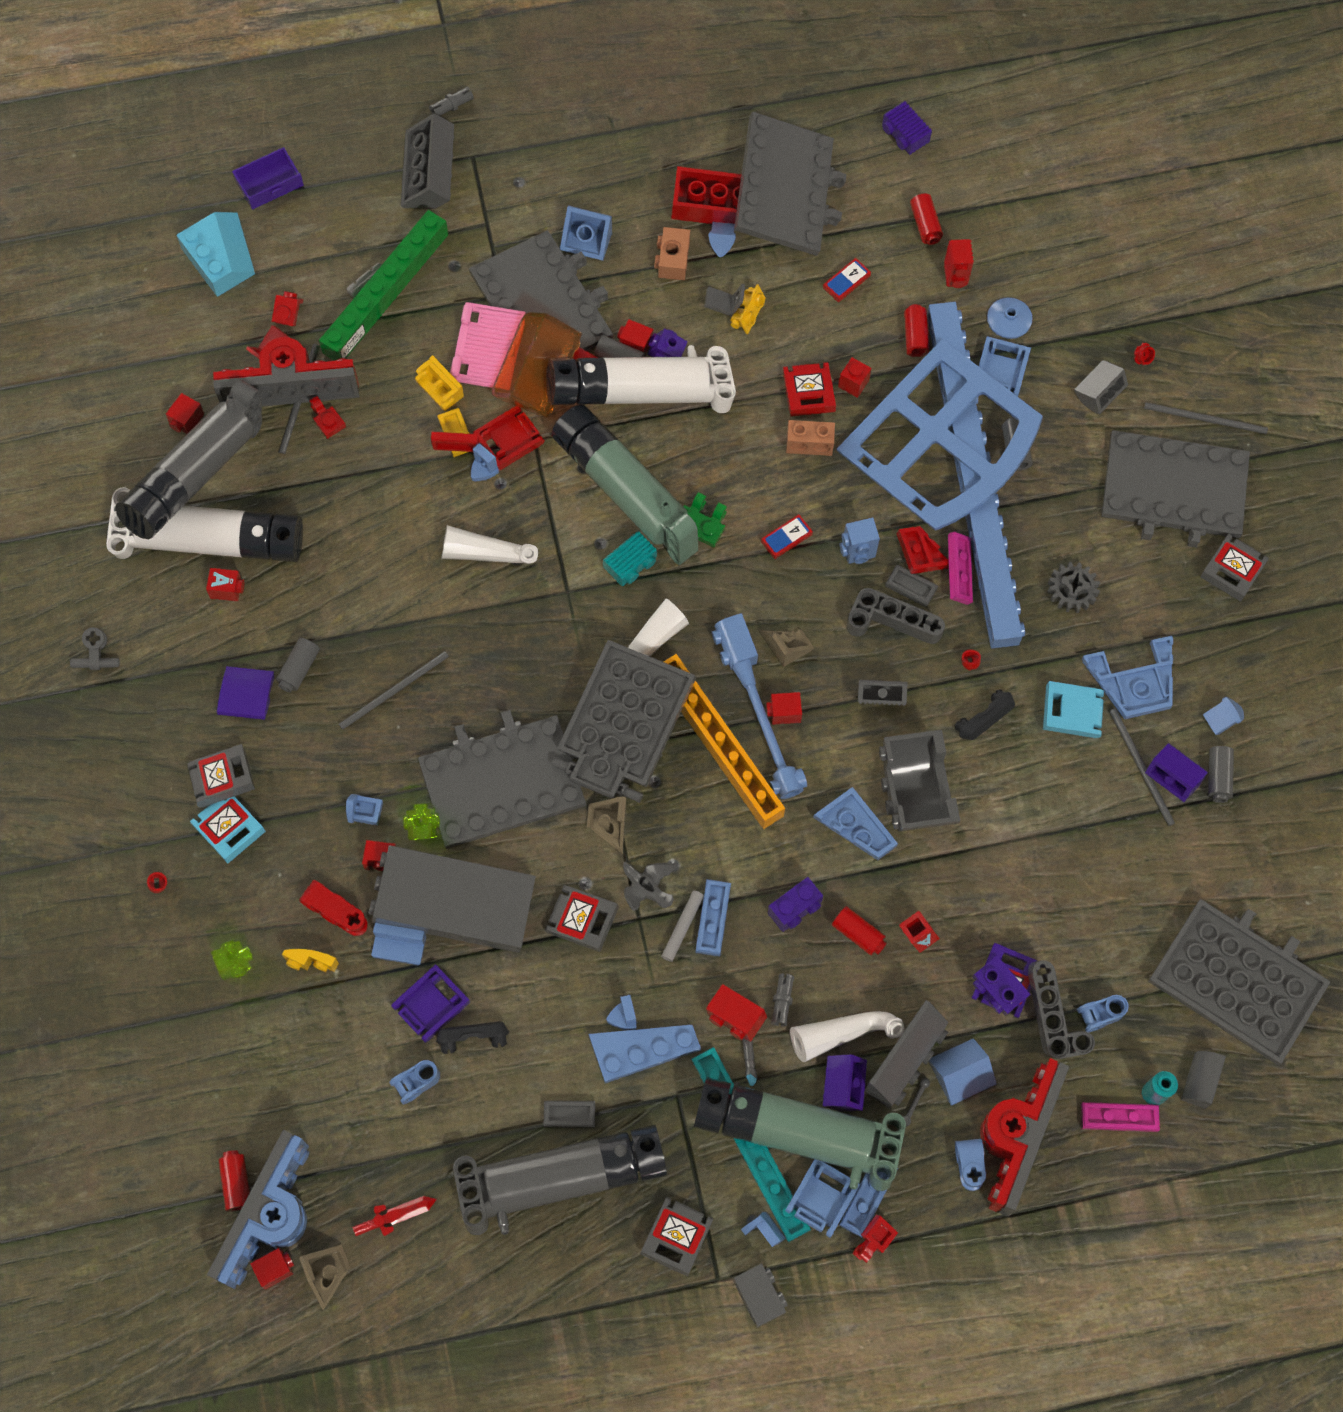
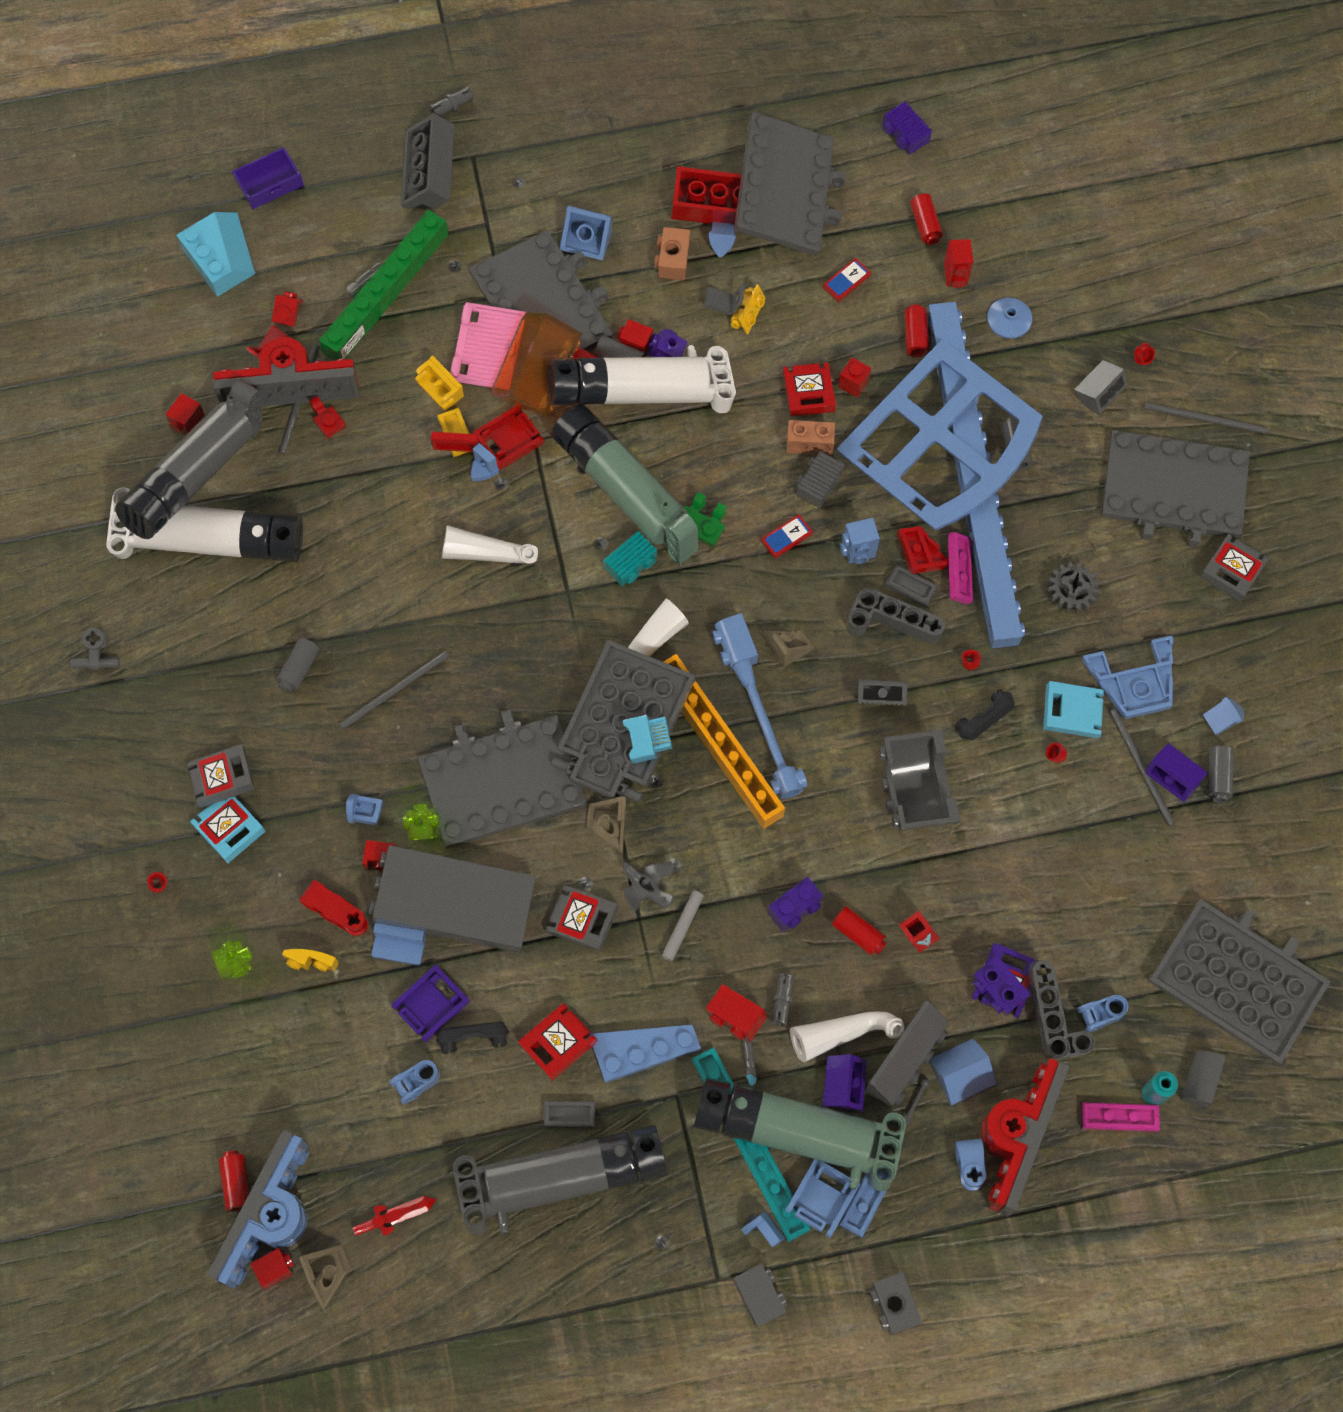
(224, 584): red brick -> none
(245, 693): dark purple slope -> none
(561, 1037): none -> container
(623, 1015): medium blue tile -> none
(647, 737): none -> medium azure piece
(679, 1231): container -> none
(713, 917): medium blue tile -> none
(784, 708): red brick -> none
(820, 479): none -> dark grey brick
(857, 823): medium blue wing -> none
(877, 1237): red plate -> none
(895, 1287): none -> dark grey brick
(1003, 369): medium blue container -> none
(1056, 752): none -> red hinge

